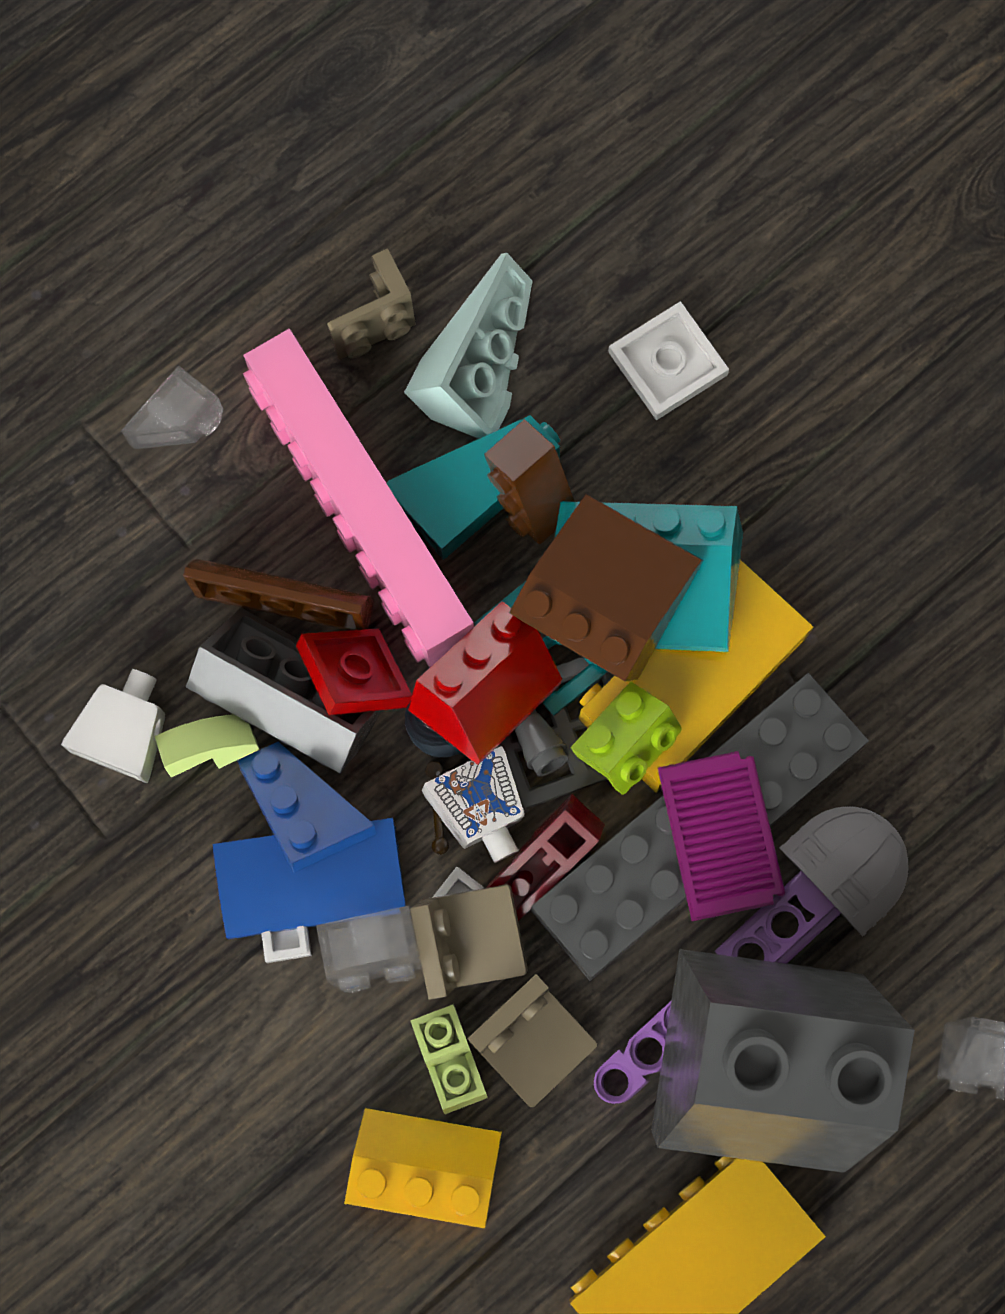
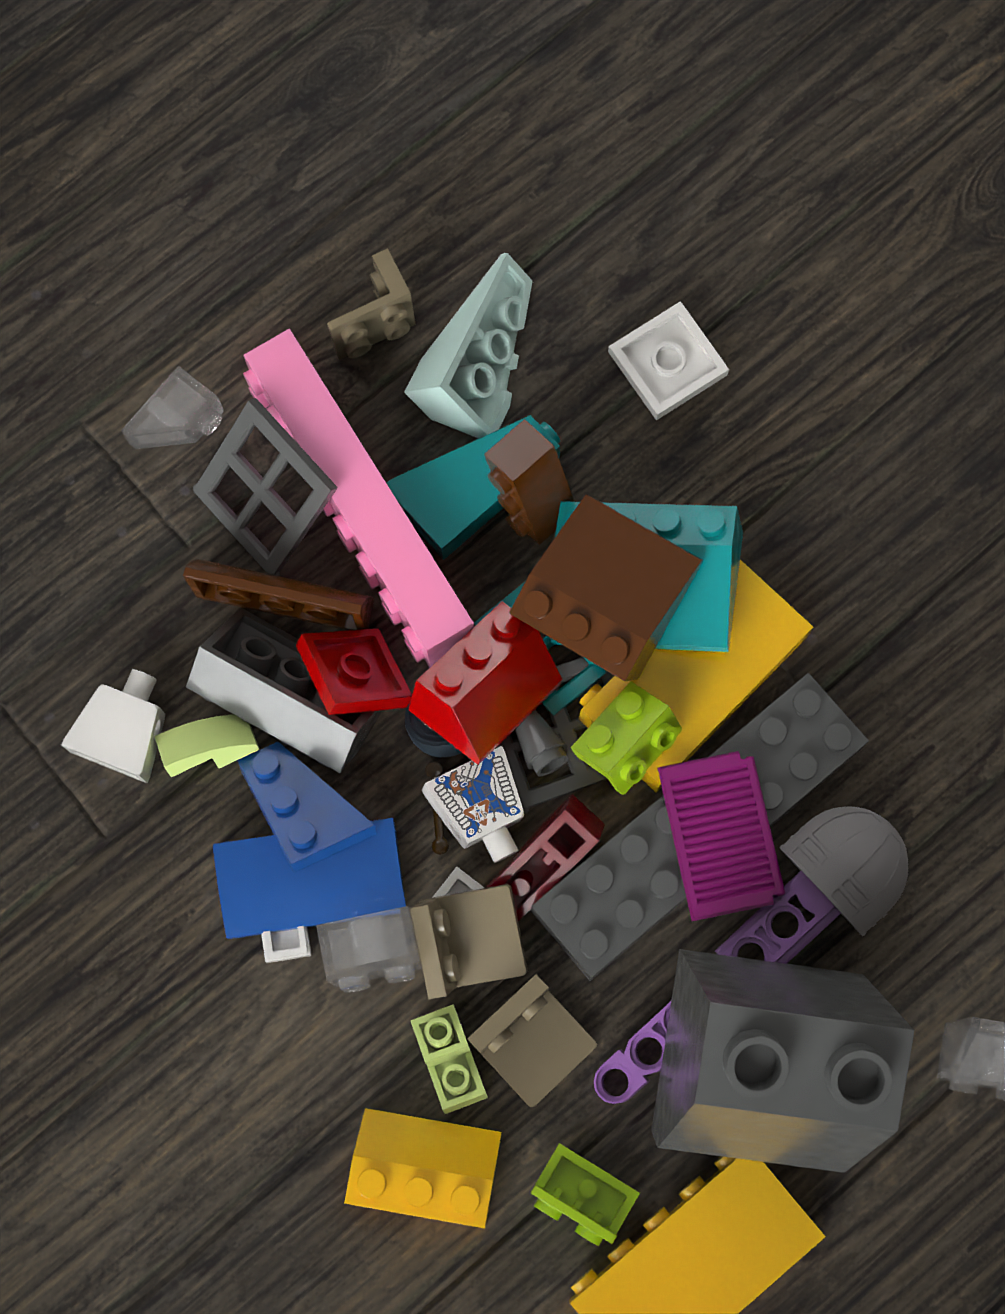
(290, 452): none -> dark grey window
(583, 1194): none -> lime bracket

